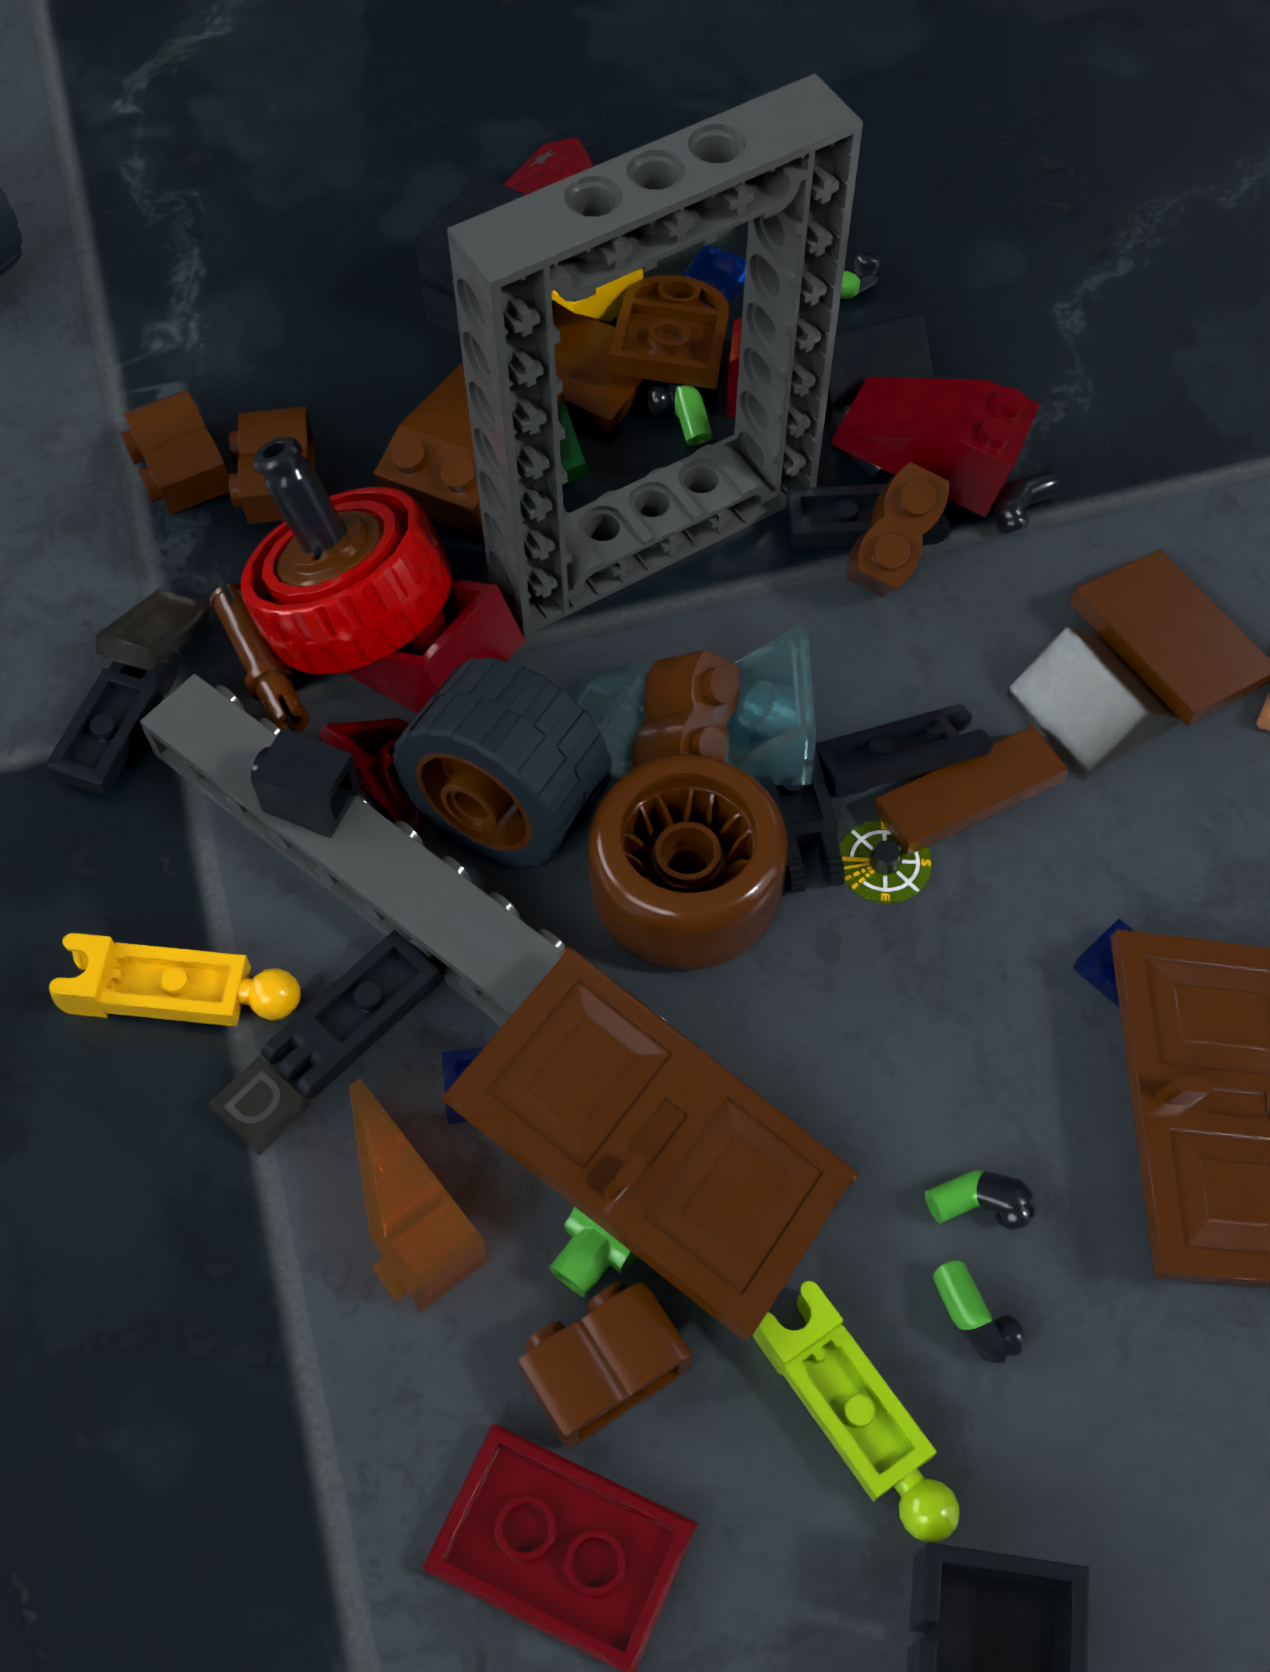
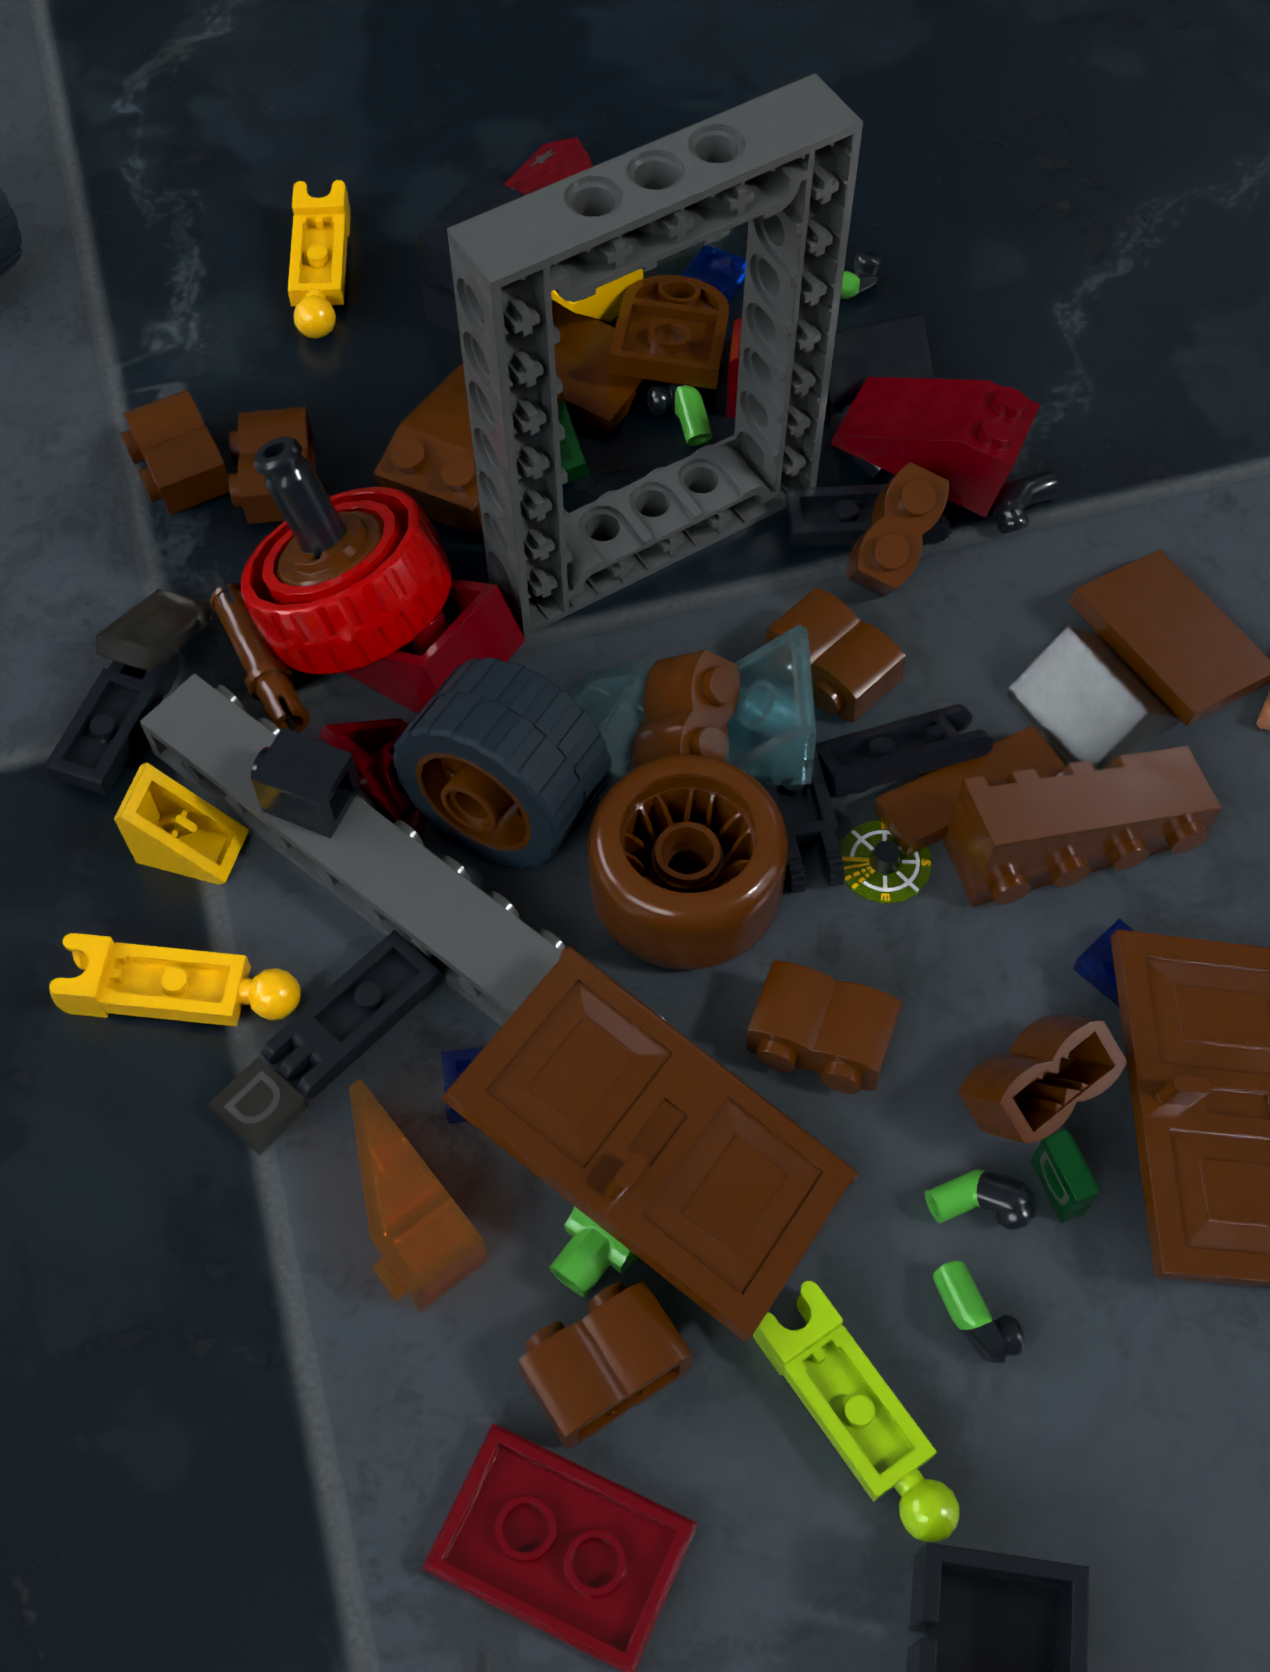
(177, 829): none -> yellow slope
(318, 257): none -> yellow plate
(823, 1027): none -> reddish brown brick
(848, 657): none -> reddish brown brick
(1042, 1077): none -> reddish brown brick
(1065, 1175): none -> dark green tile
(1076, 822): none -> reddish brown wedge

